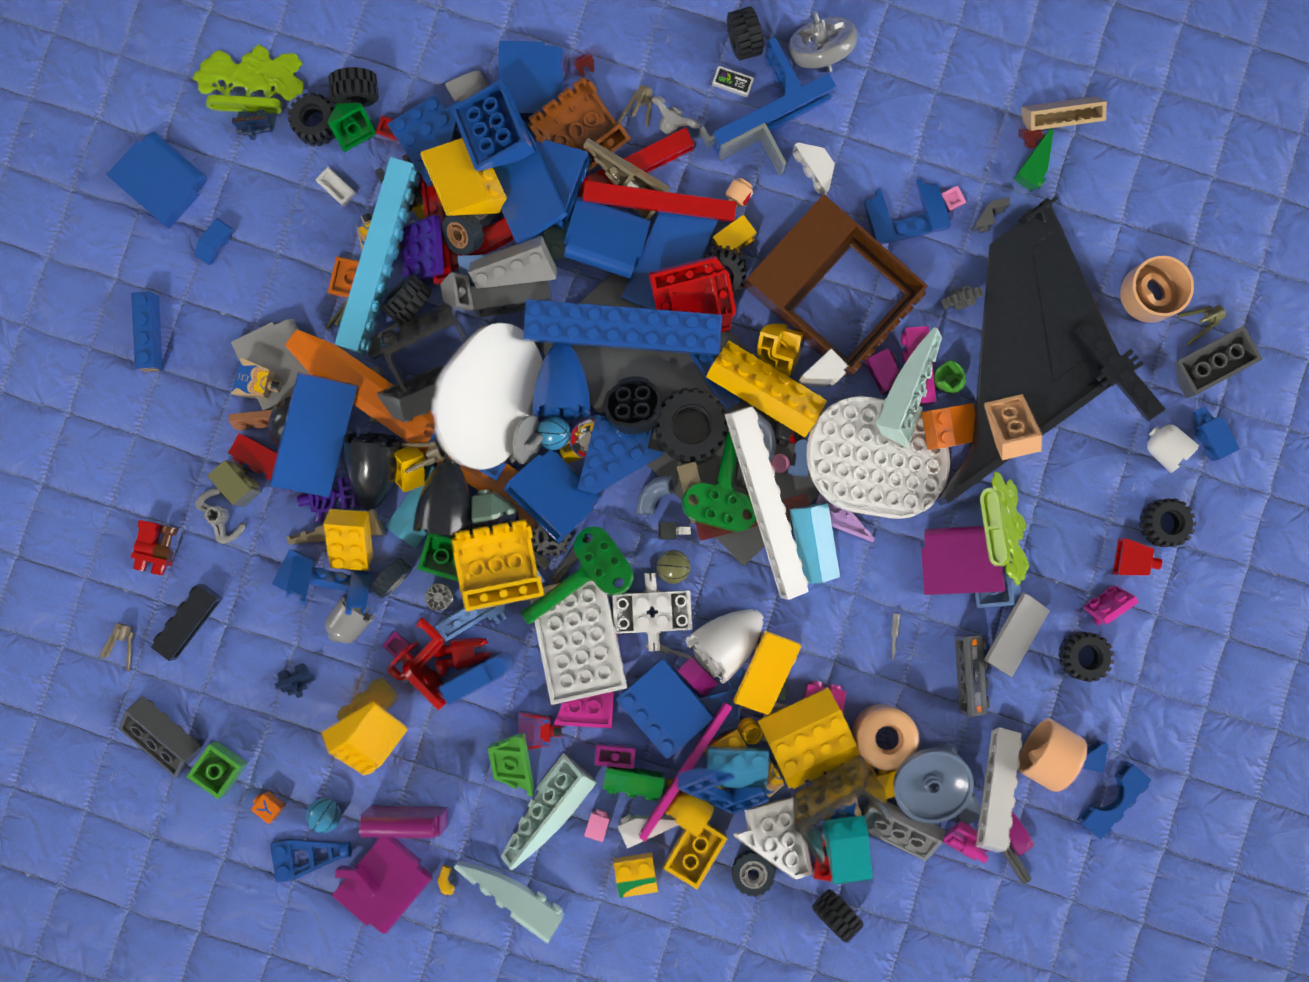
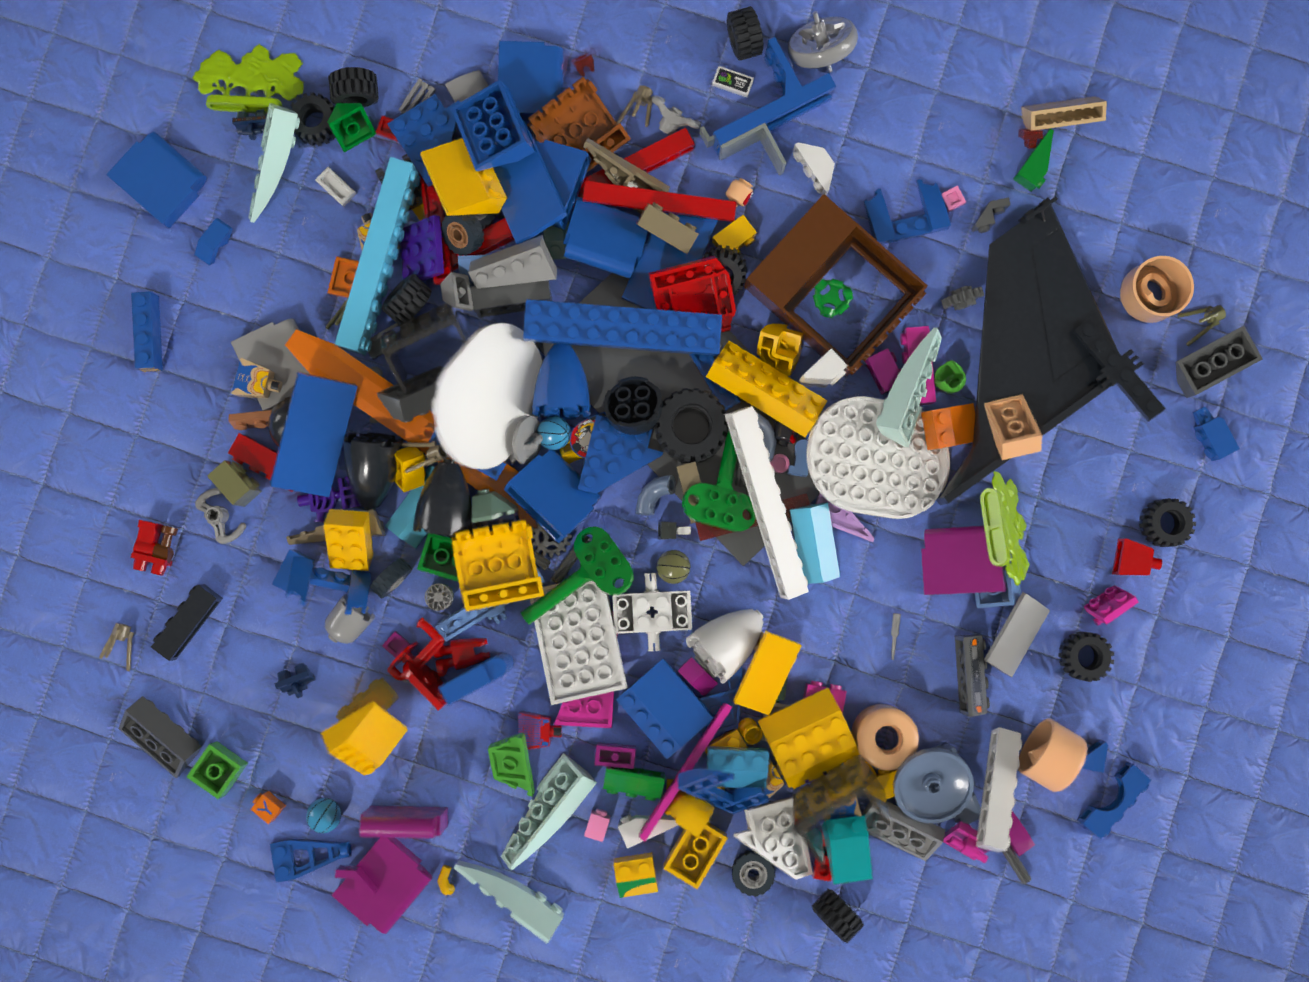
(276, 144): none -> light aqua wedge
(413, 92): none -> light grey tile
(665, 649): light grey piece -> none
(667, 227): none -> dark tan brick
(832, 297): none -> green piece
(1170, 446): white cylinder -> none

